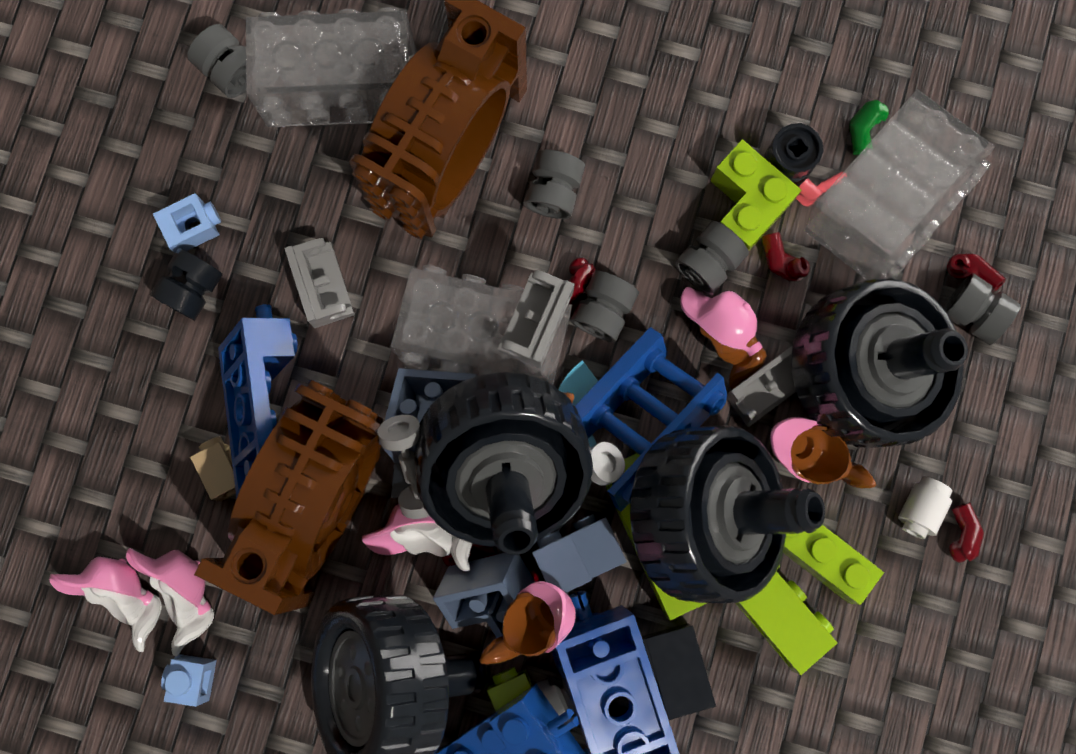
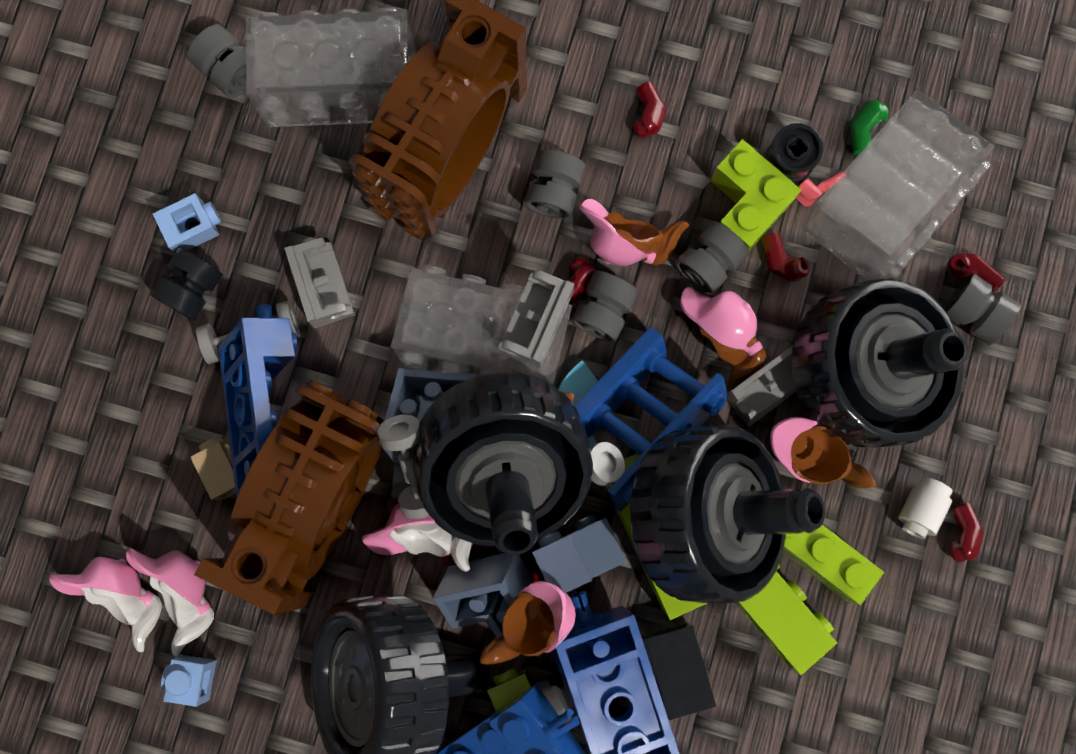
(209, 342): none -> light grey wheel
(629, 241): none -> hair
(653, 112): none -> dark red arm

